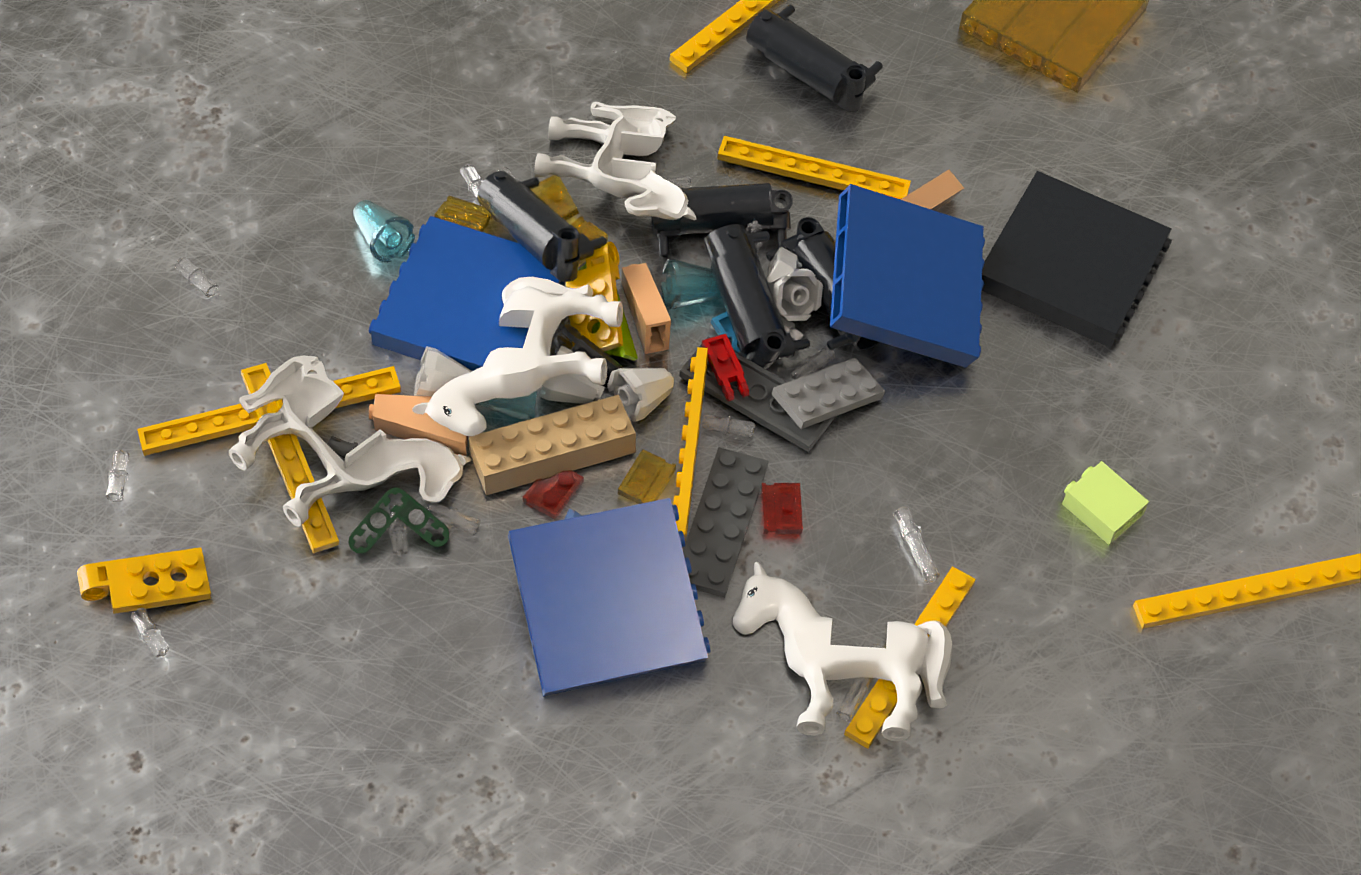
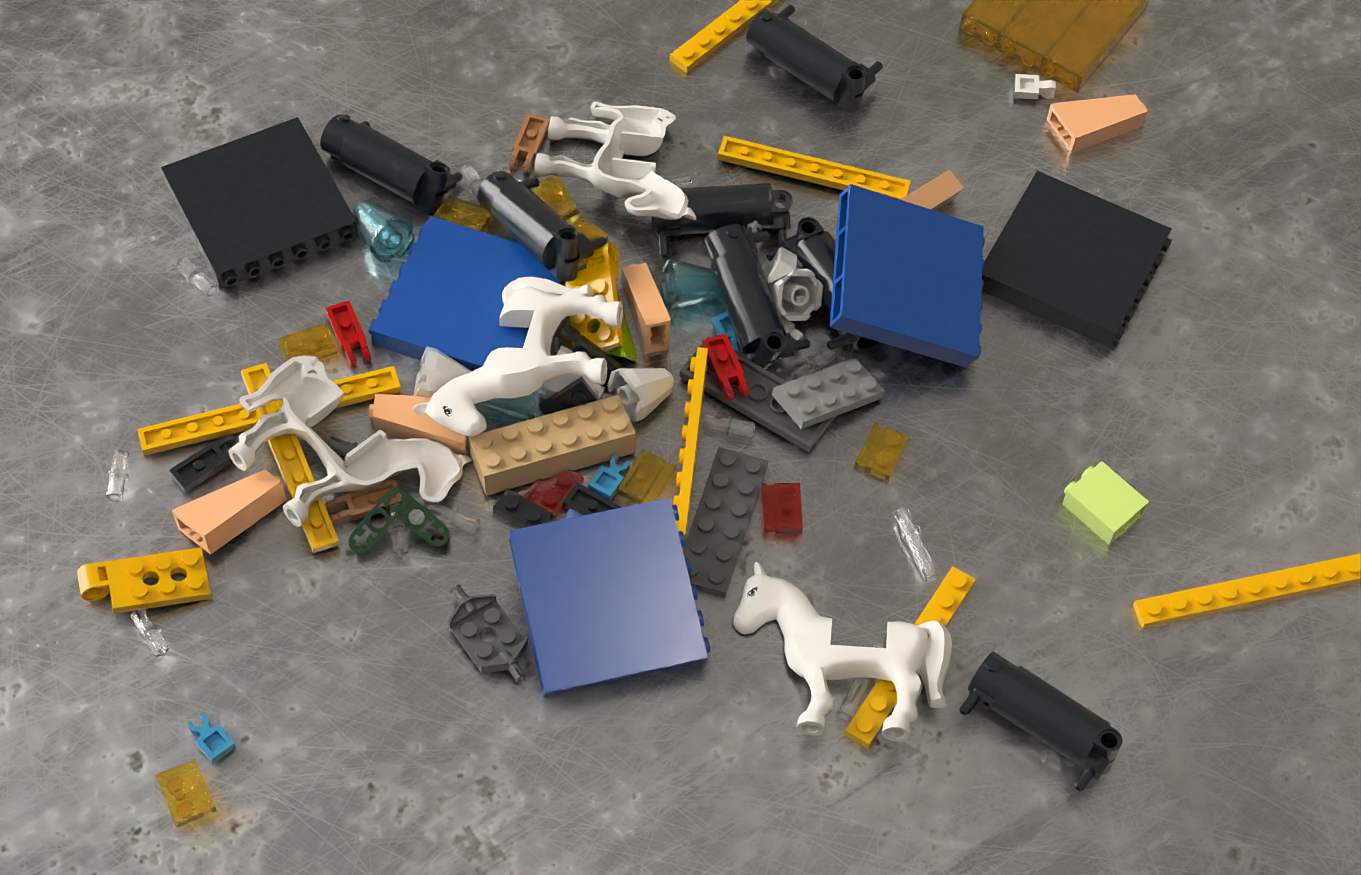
(185, 793): none -> clear yellow plate
(203, 464): none -> black hinge
(211, 741): none -> dark azure plate
(230, 510): none -> light nougat slope
(259, 202): none -> black brick
(309, 342): none -> clear yellow plate
(348, 331): none -> red hinge
(360, 503): none -> medium nougat hinge
(389, 163): none -> black piece
(484, 615): none -> dark grey plate
(520, 510): none -> black plate
(529, 141): none -> medium nougat hinge
(572, 395): none -> black plate
(587, 501): none -> black plate
(608, 480): none -> dark azure plate
(882, 451): none -> clear yellow plate
(1030, 87): none -> white plate
(1045, 715): none -> black piece
(1095, 120): none -> light nougat slope

